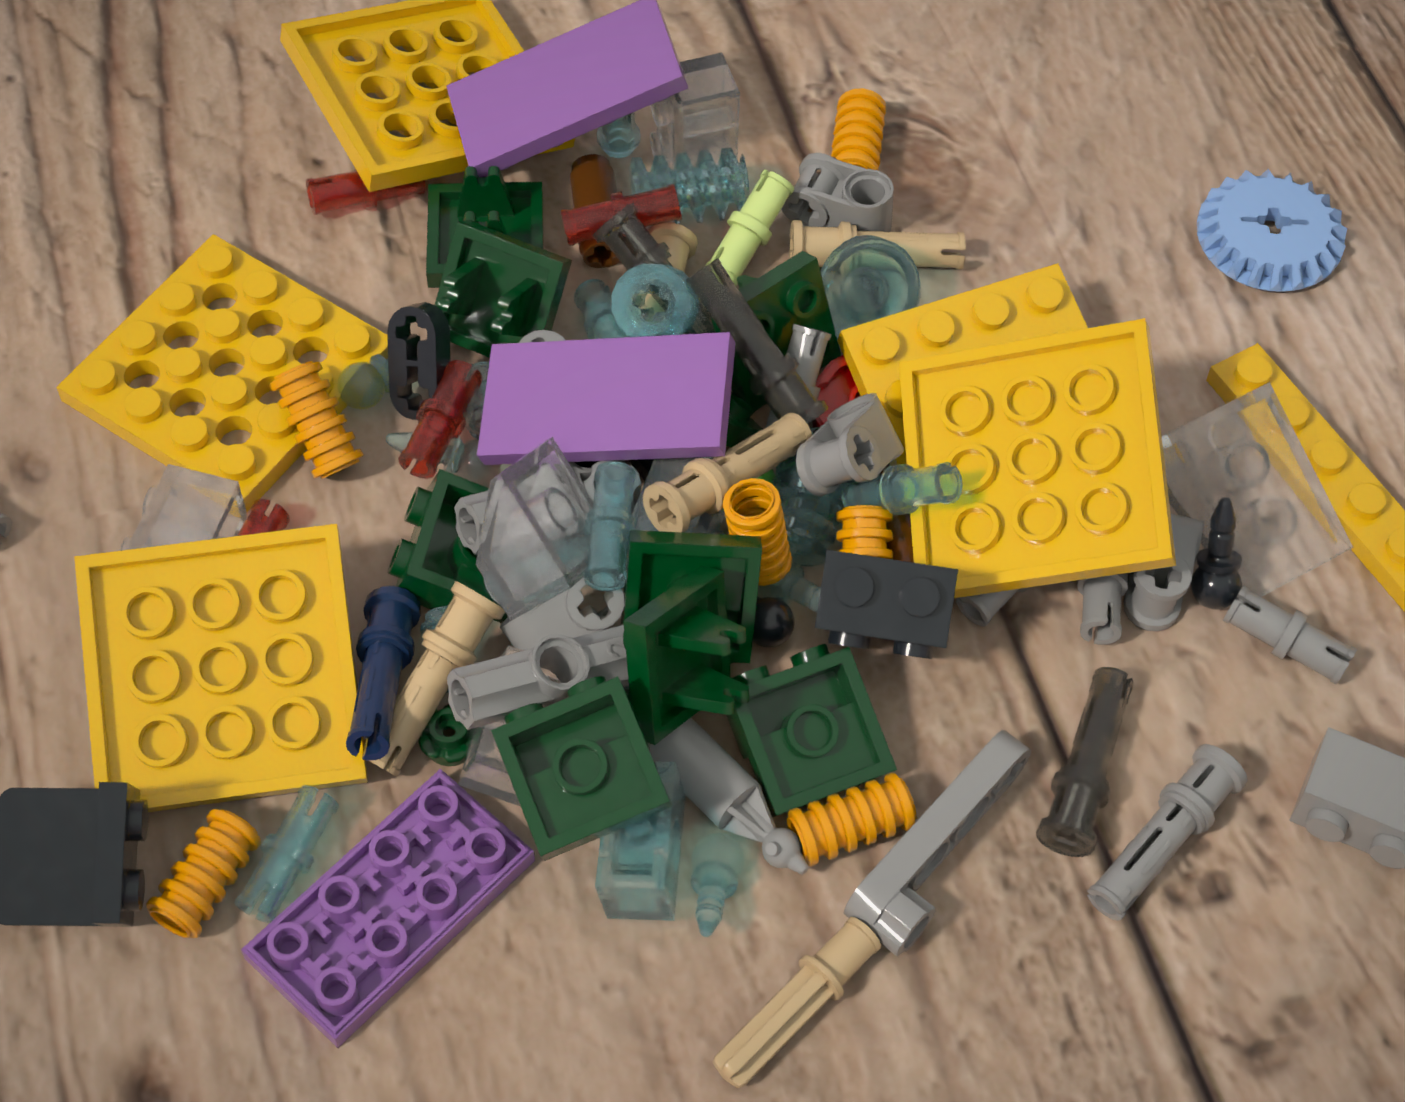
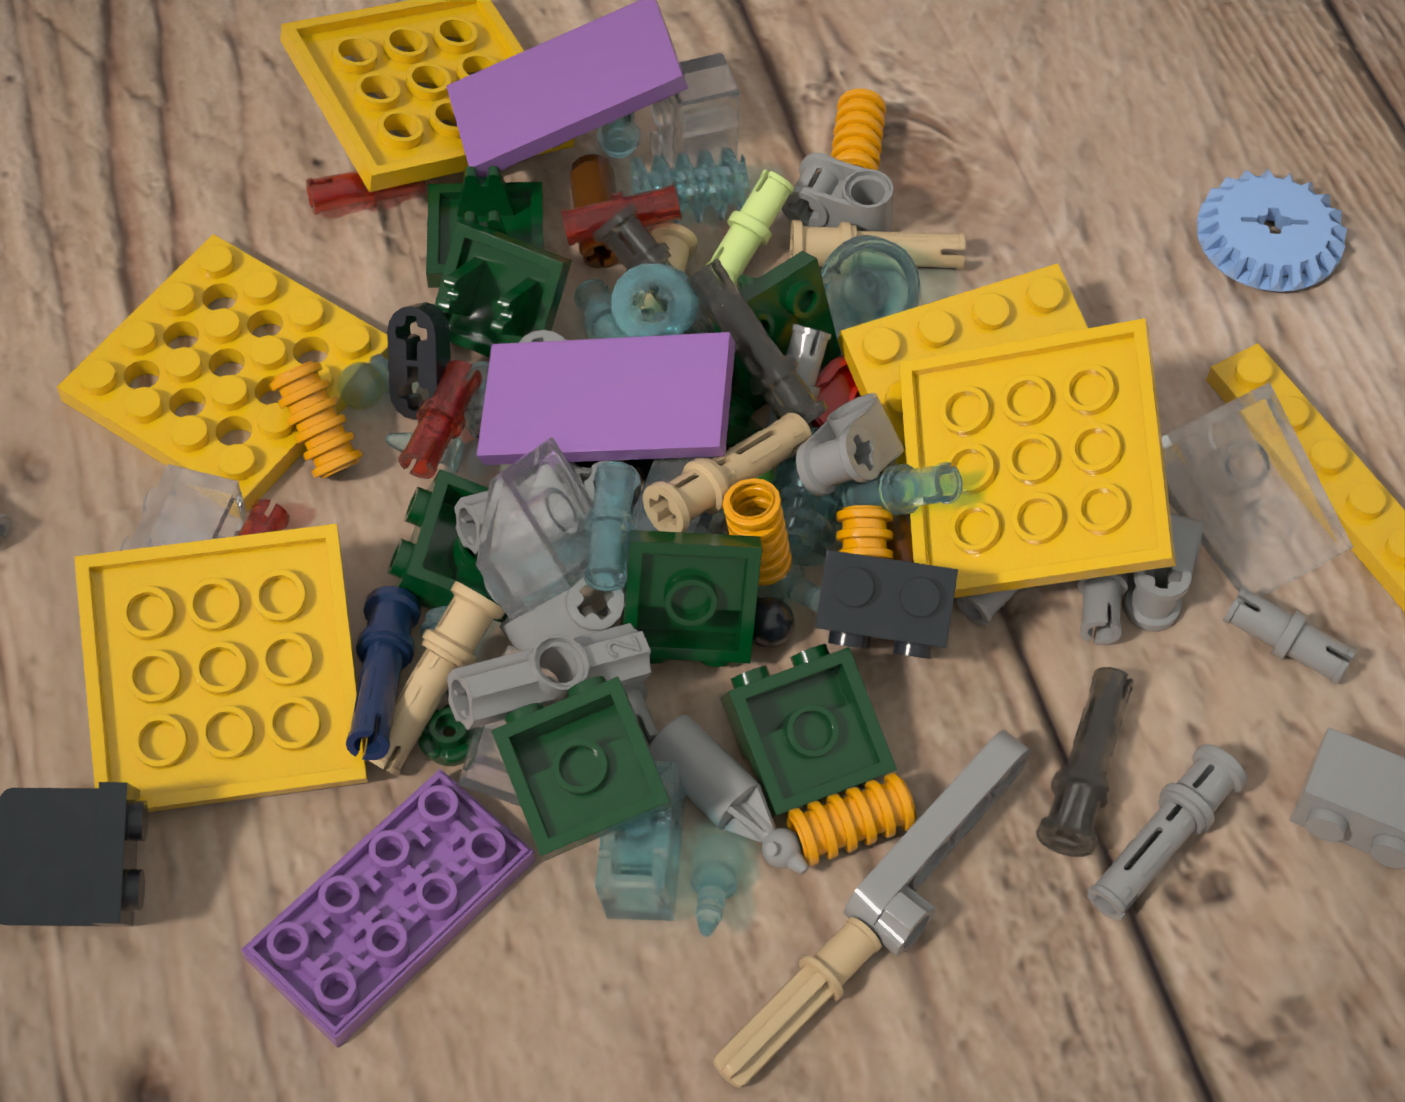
(203, 873): light orange piece -> none
(287, 854): clear light blue pin -> none
(681, 655): dark green plate -> none
(1217, 577): black bar -> none

